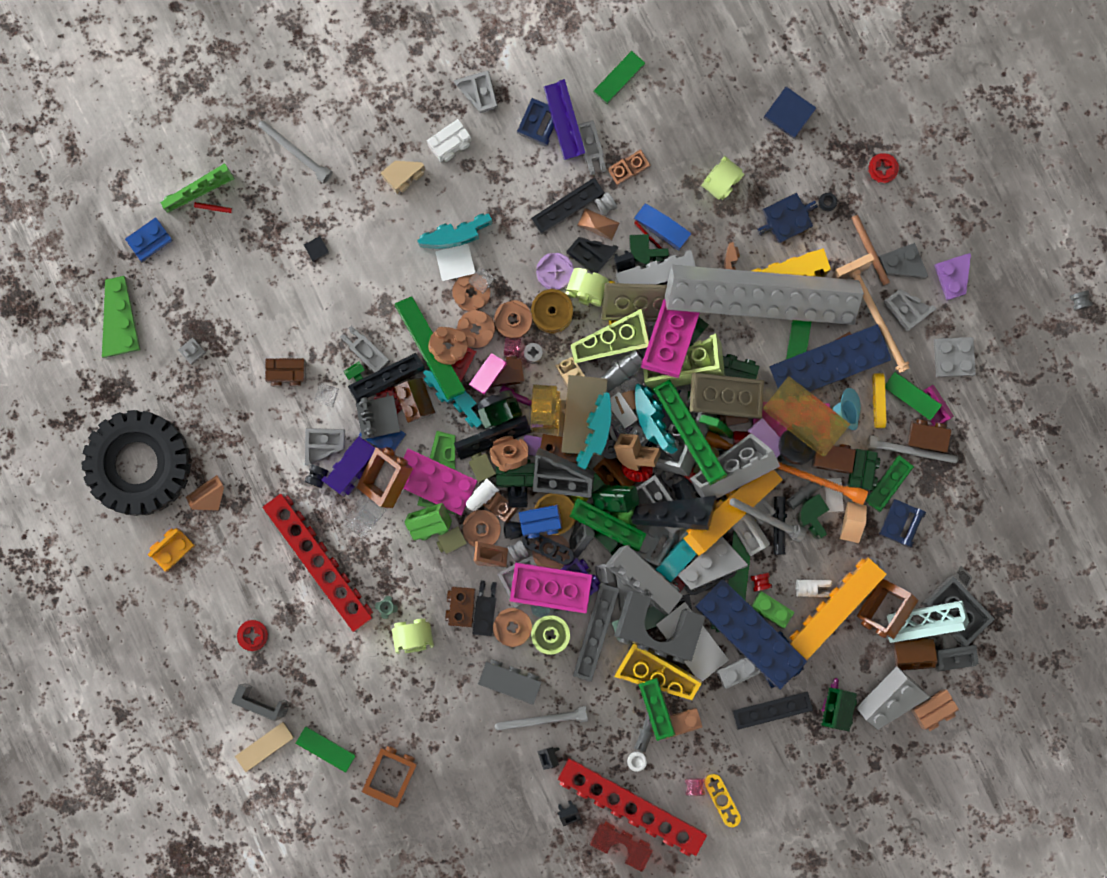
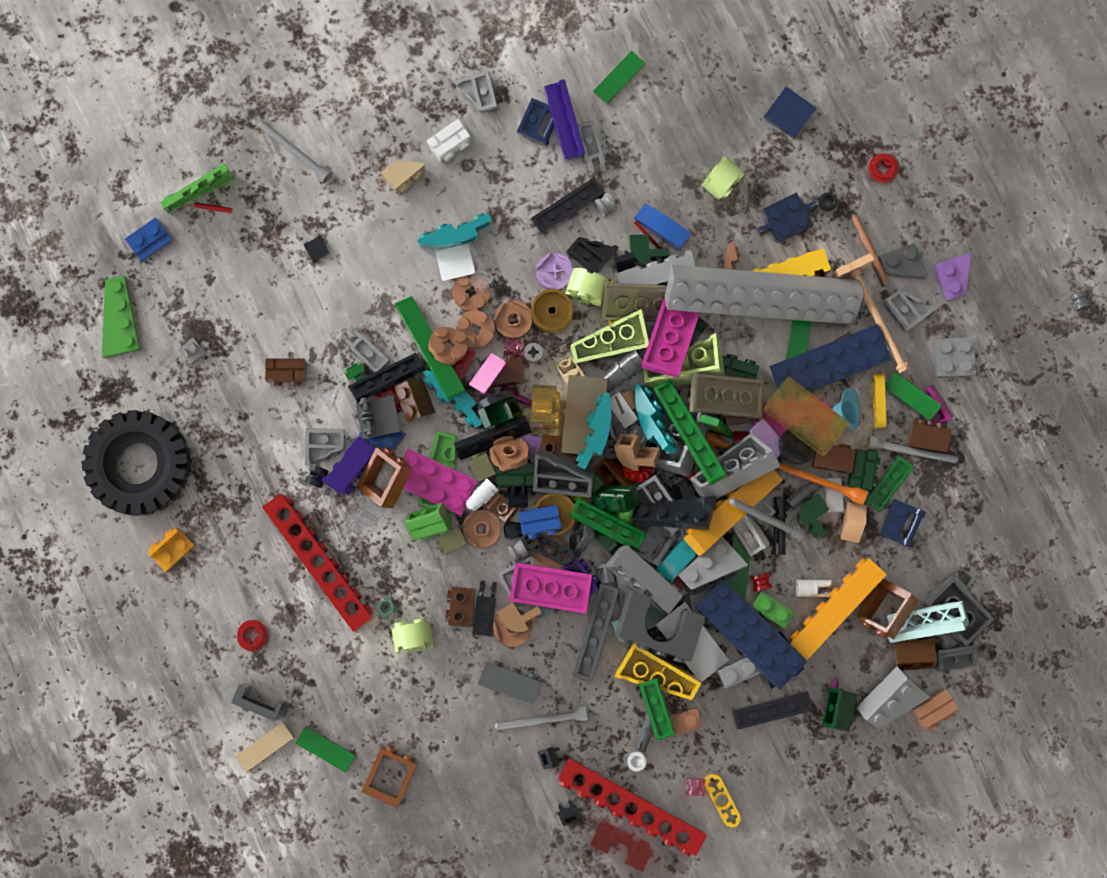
(207, 496): nougat slope -> none
(490, 555): nougat slope -> none
(514, 620): none -> medium nougat brick
(539, 637): yellowish green brick -> none
(598, 224): nougat slope -> none
(629, 167): nougat slope -> none

